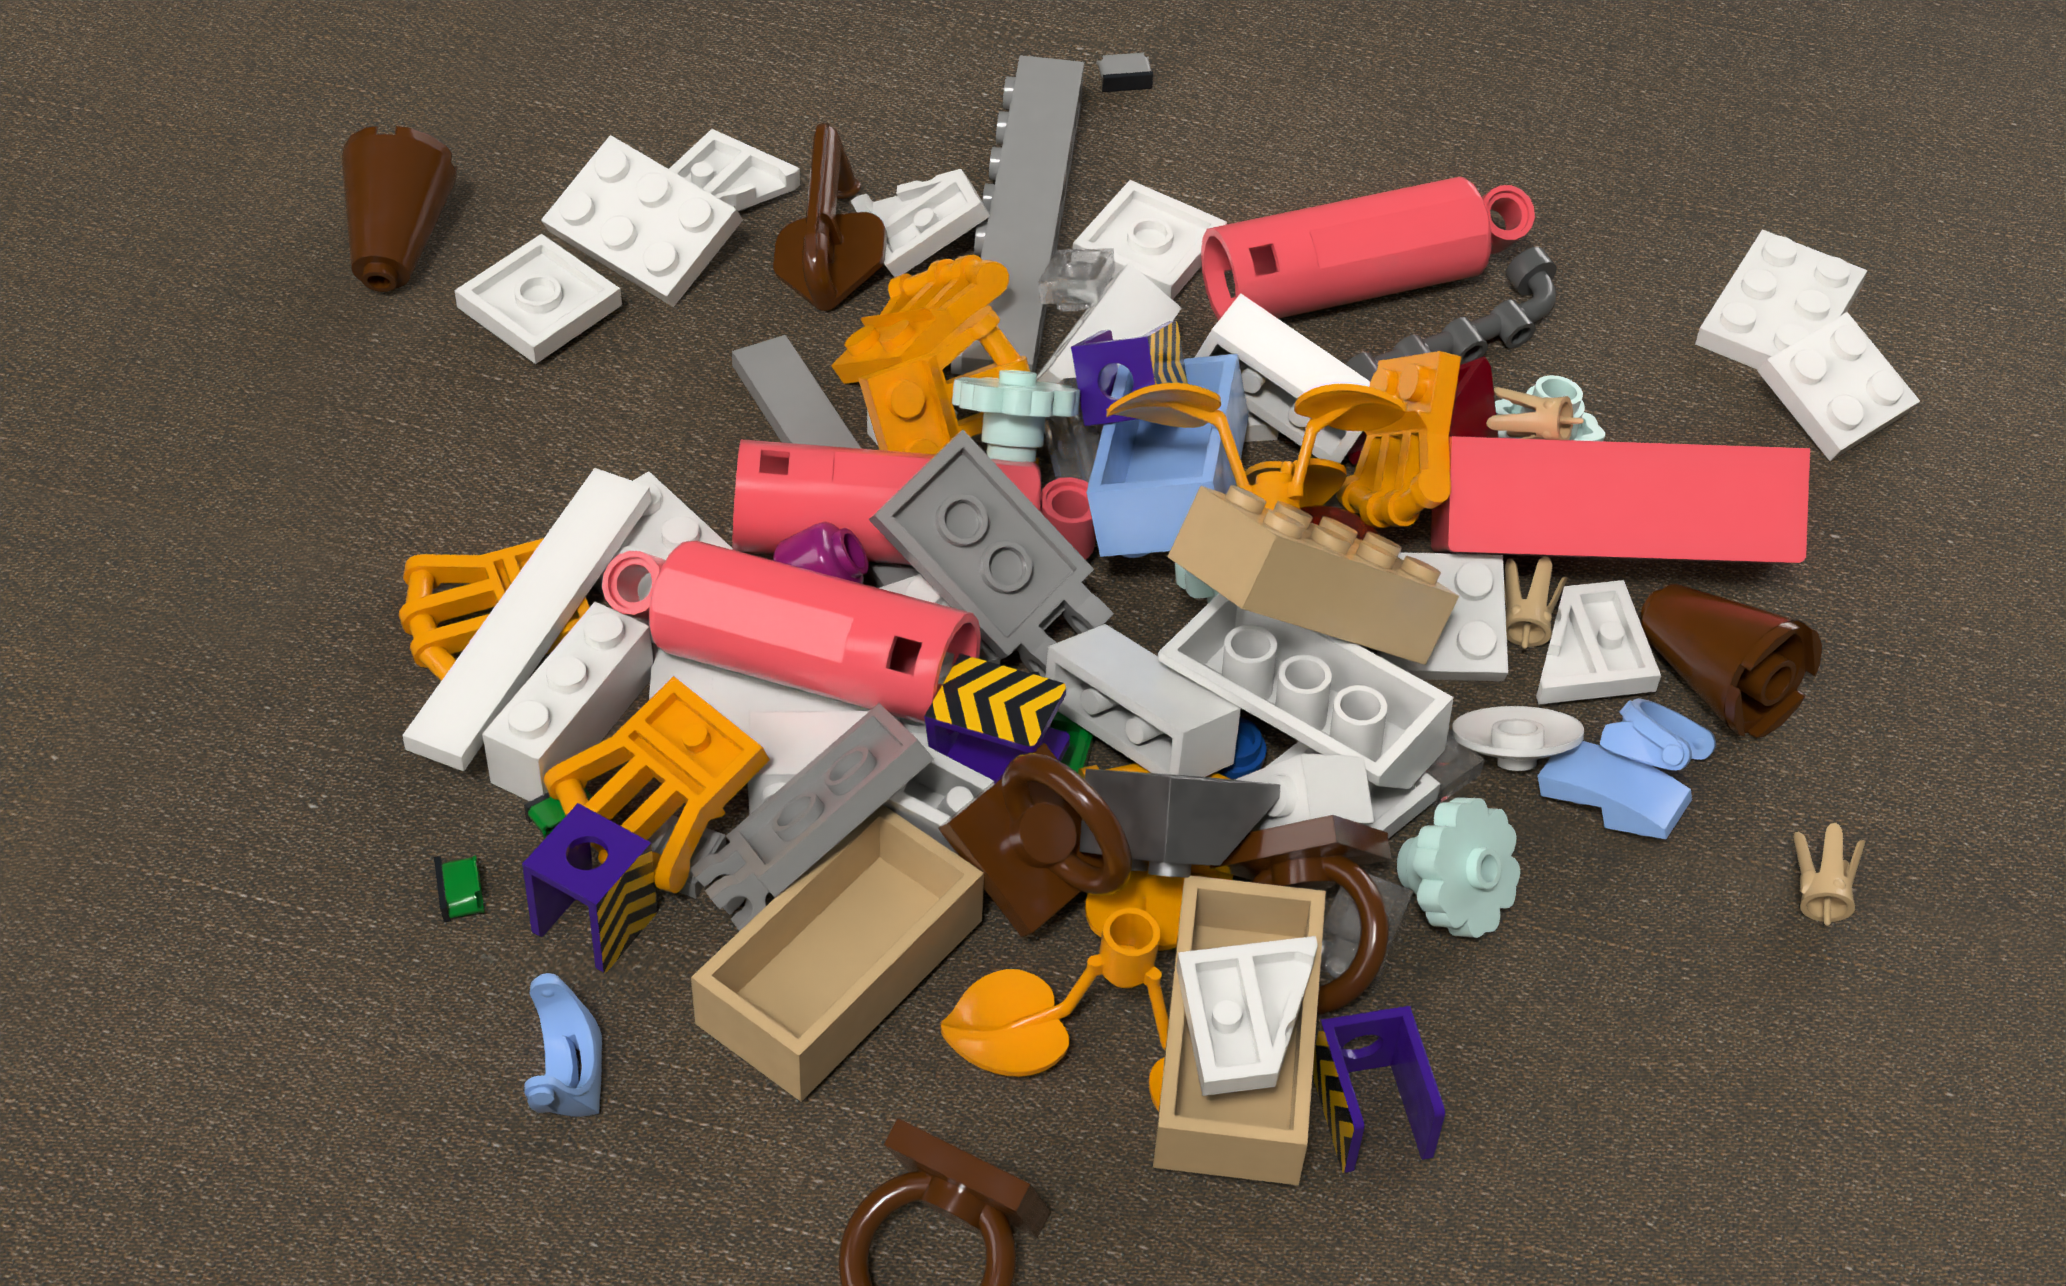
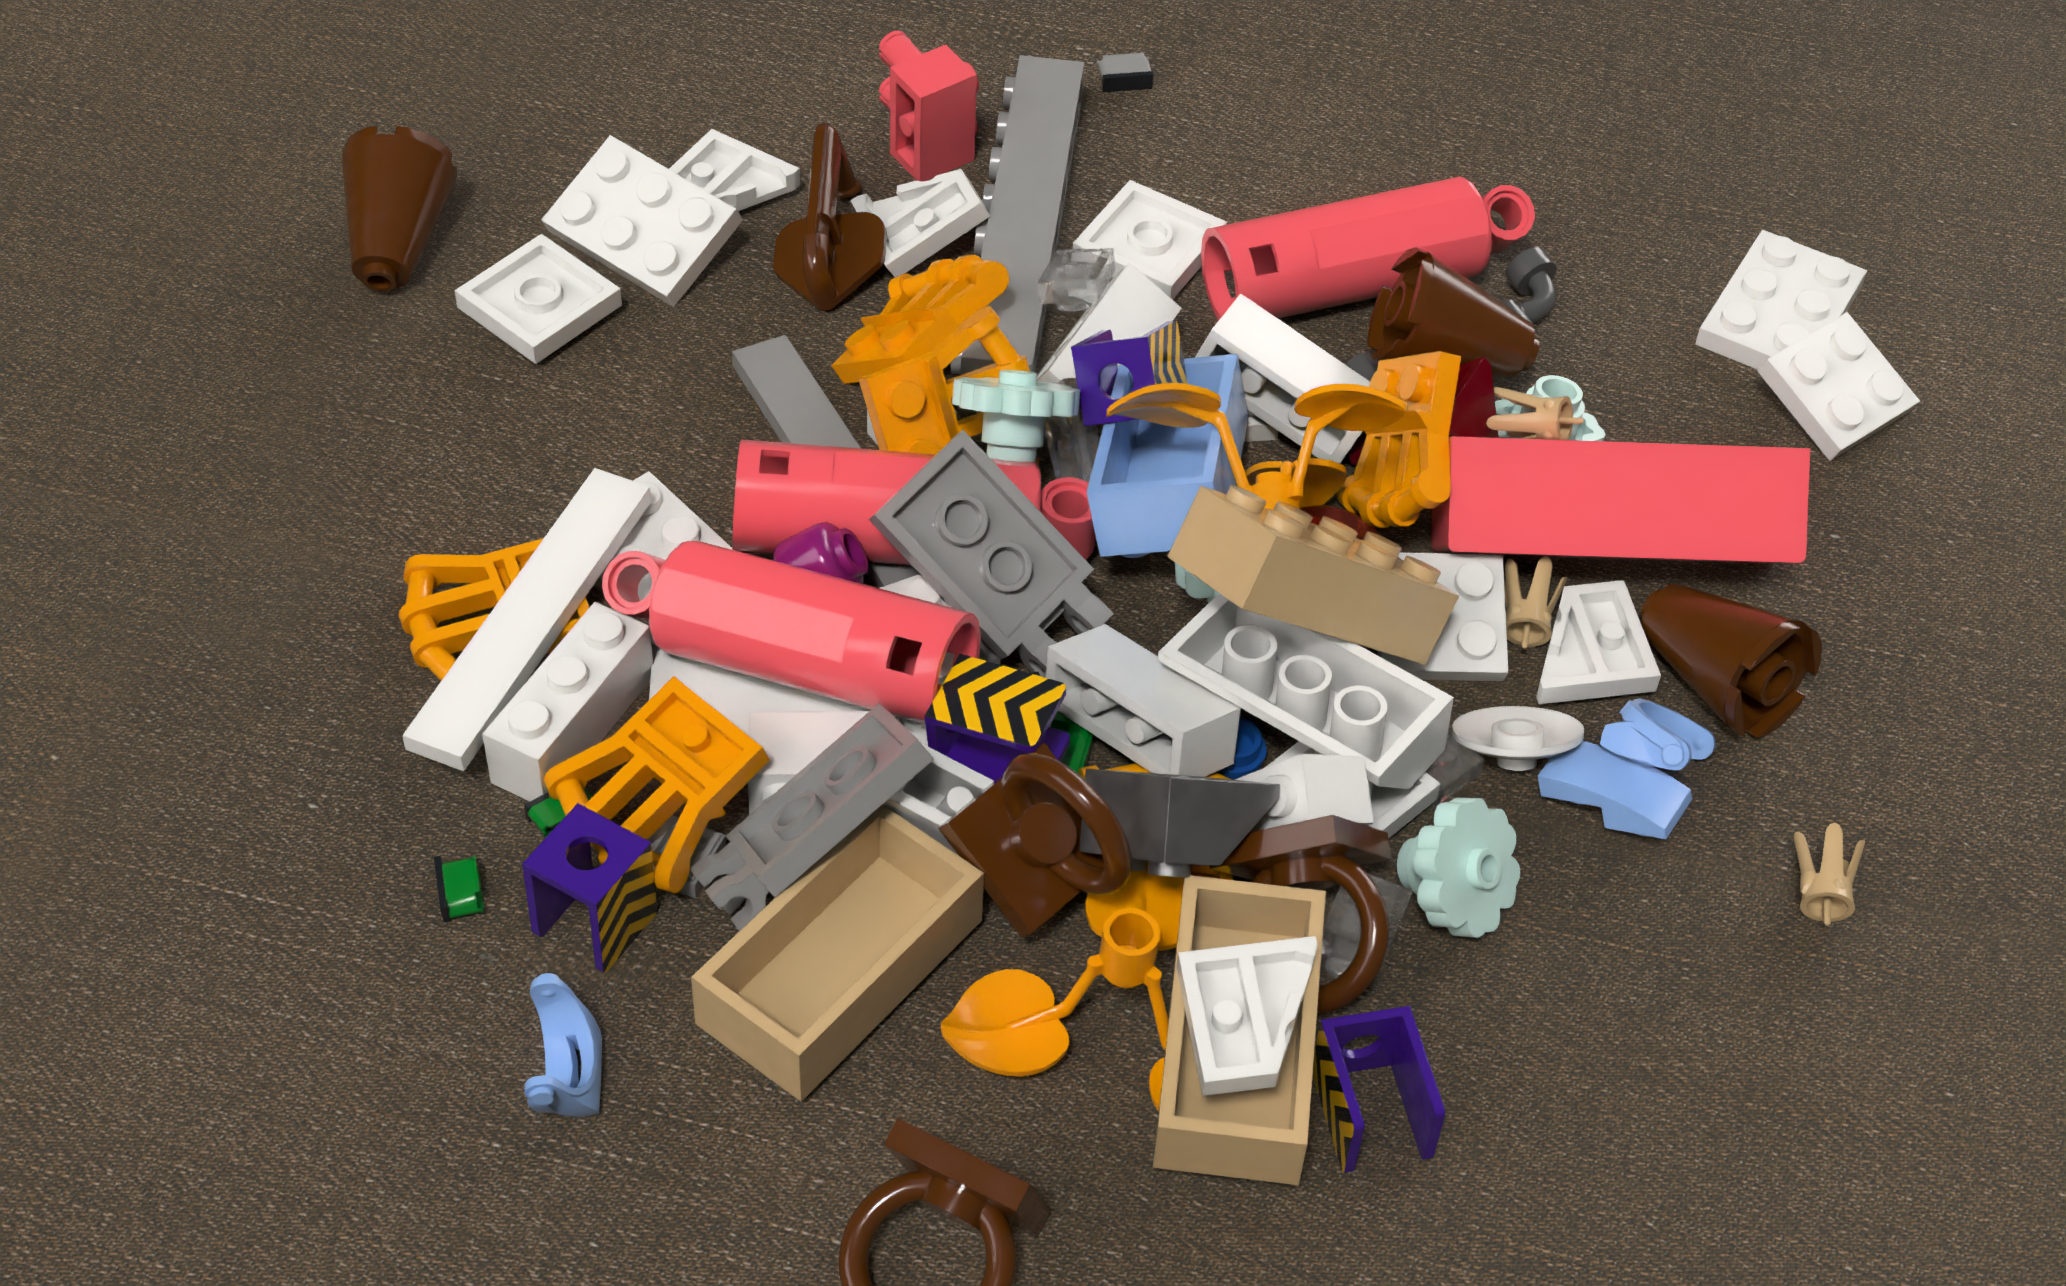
(929, 107): none -> coral brick
(1445, 312): none -> reddish brown cone

